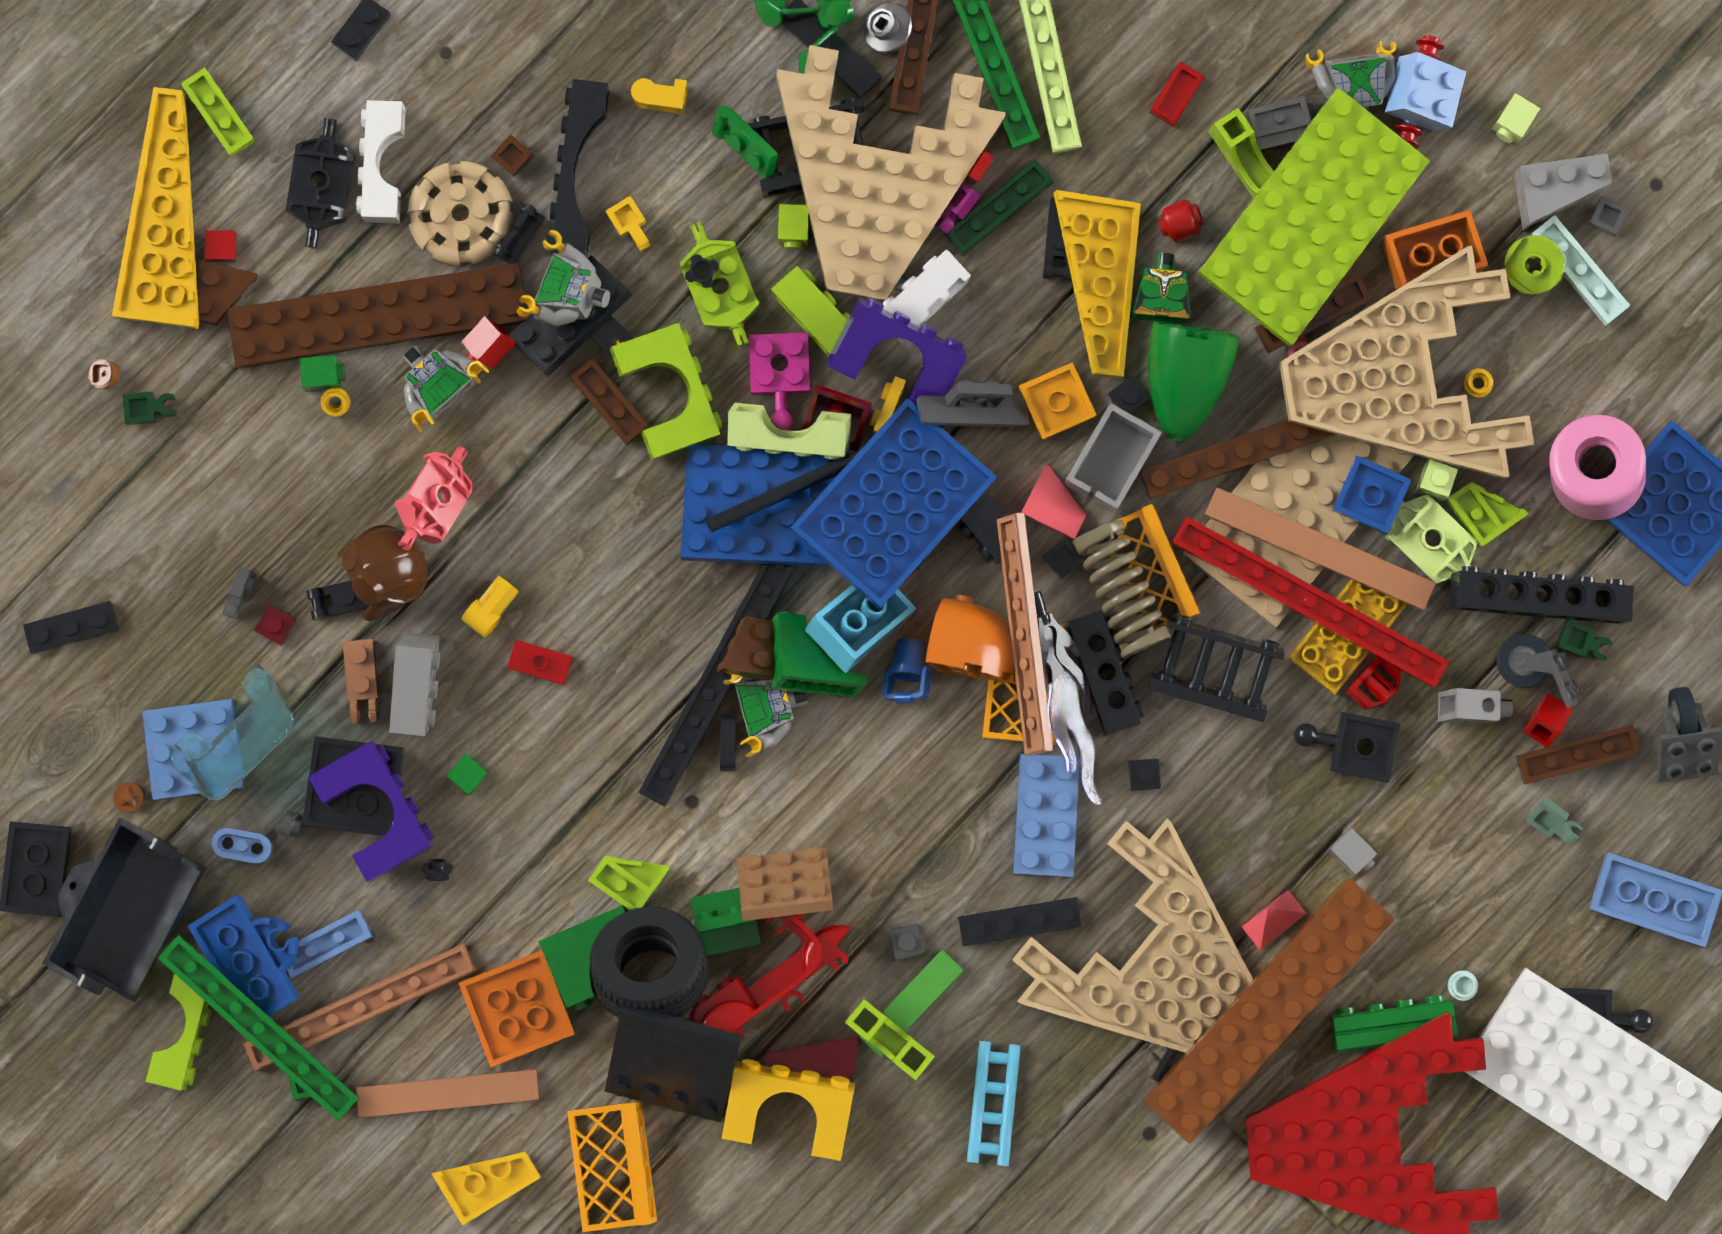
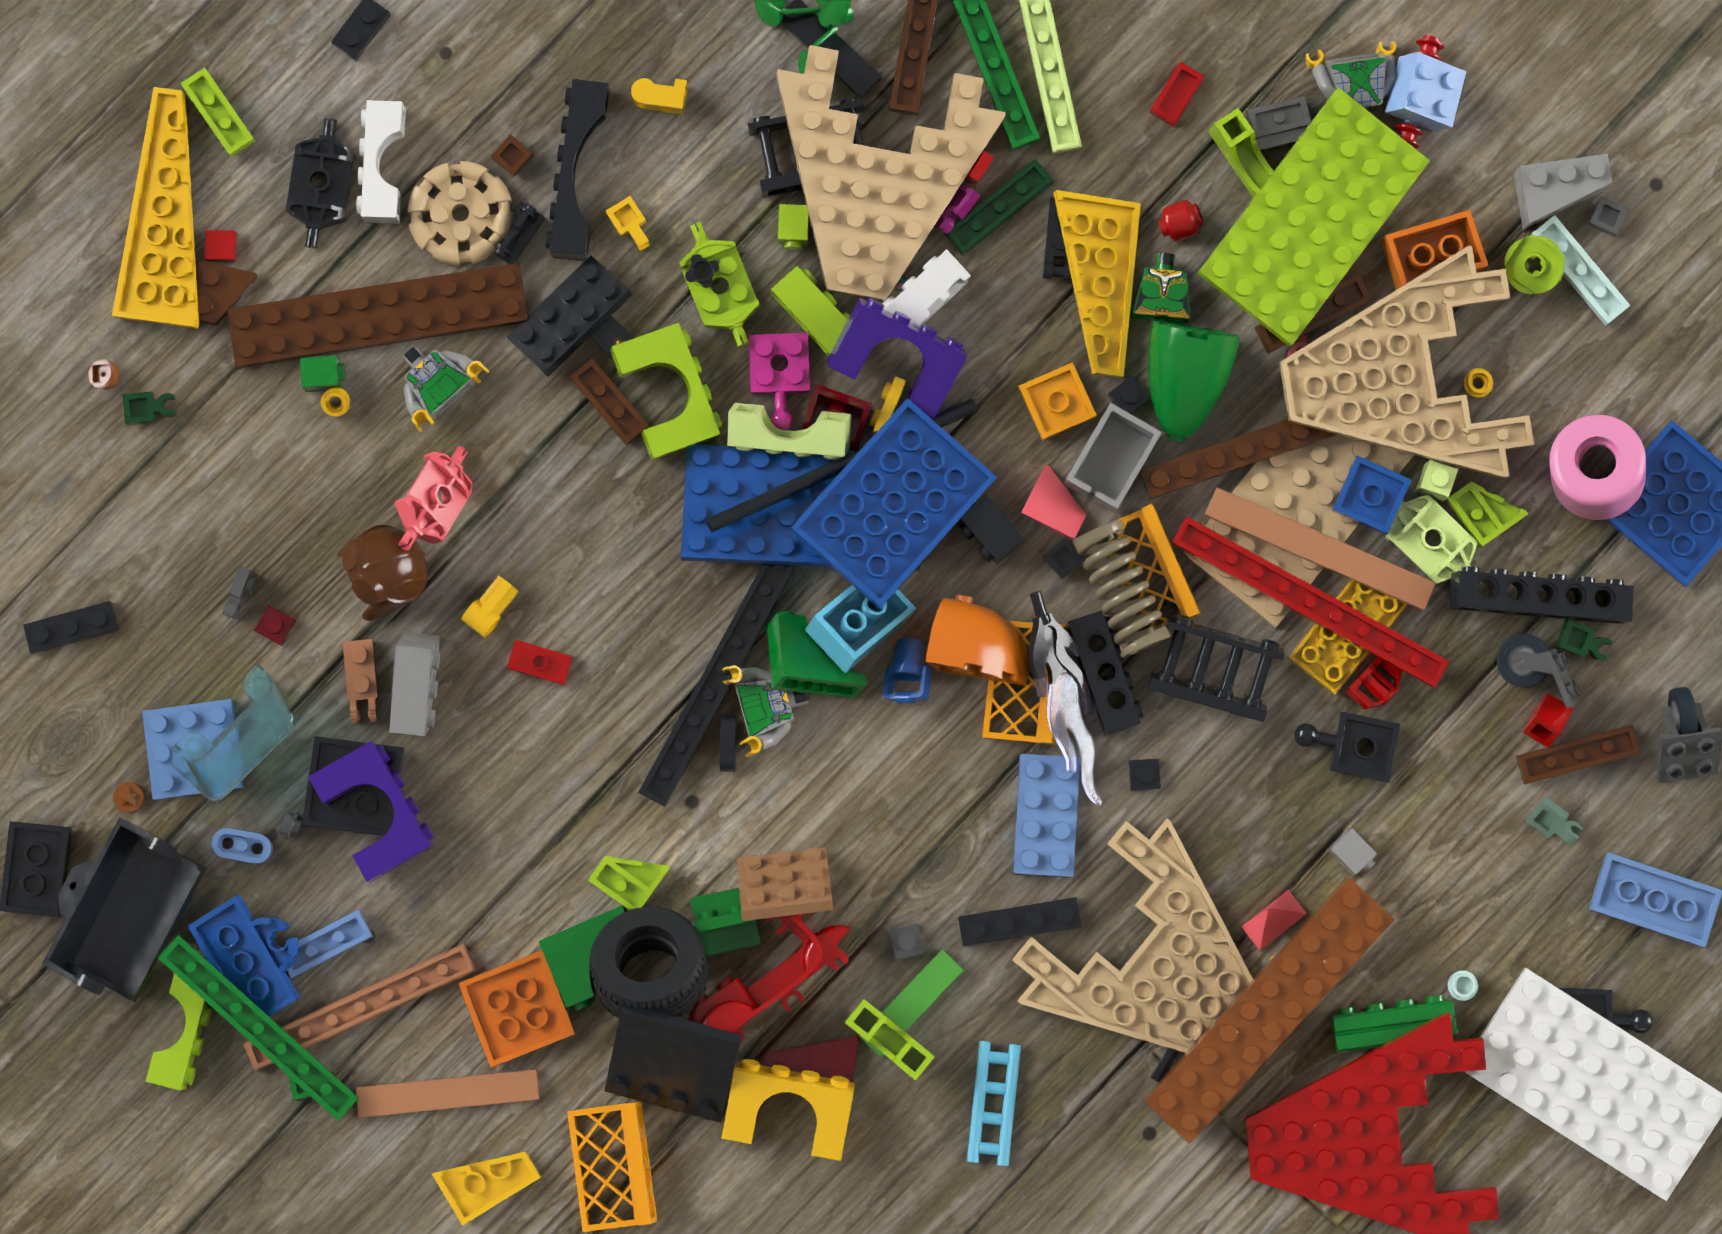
(343, 600): black plate -> none
(437, 870): black plate -> none
(467, 774): green tile -> none
(488, 342): brick -> none
(567, 288): torso -> none
(745, 141): green plate -> none
(751, 650): reddish brown wing -> none
(894, 34): flat silver piece -> none
(974, 405): dark grey bracket -> none
(1024, 634): nougat tile -> none
(1472, 706): light grey torso -> none
(1515, 119): yellowish green brick -> none

